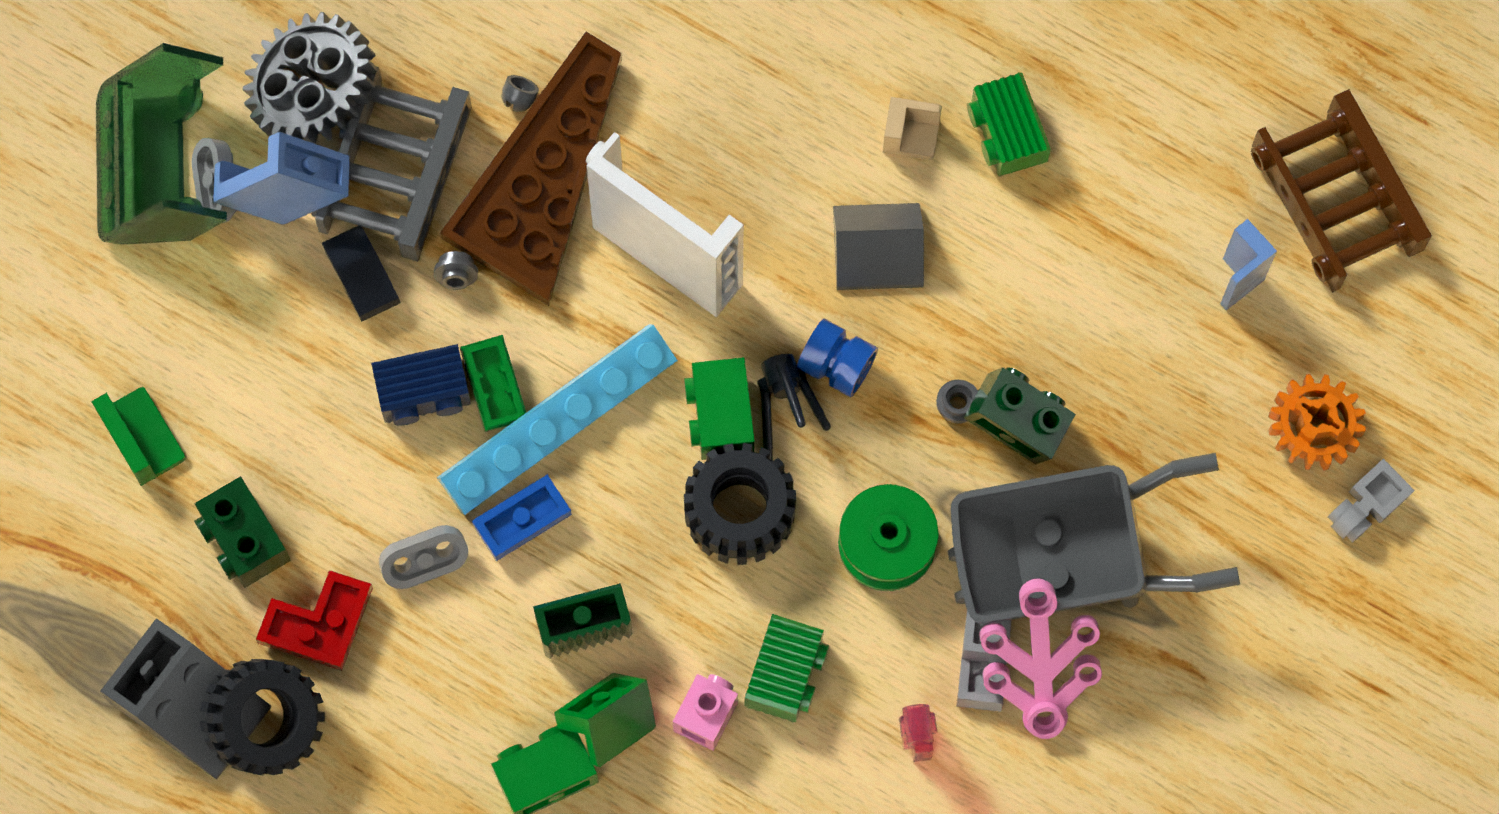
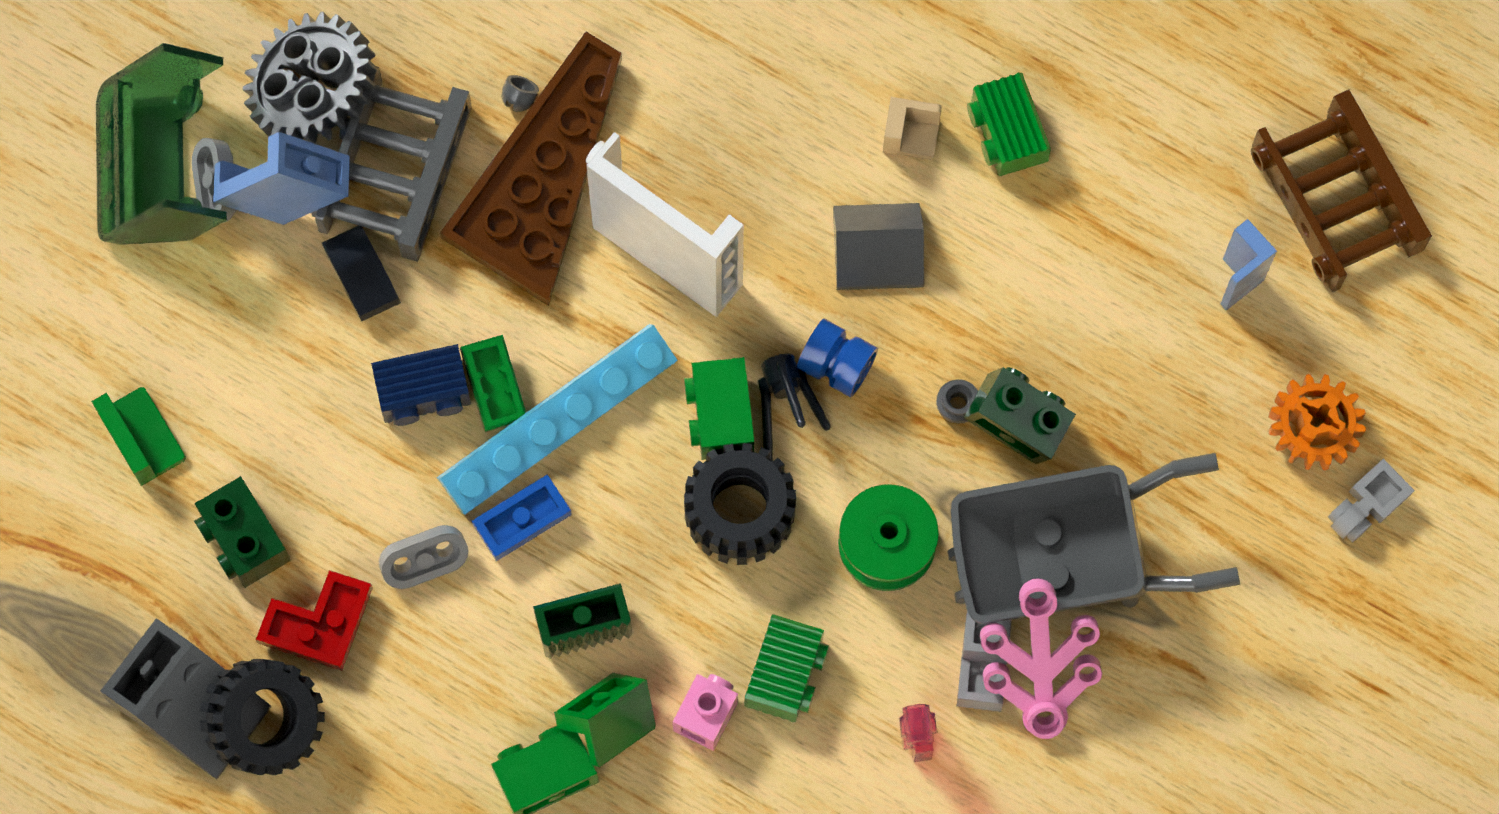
(455, 270): flat silver plate -> none

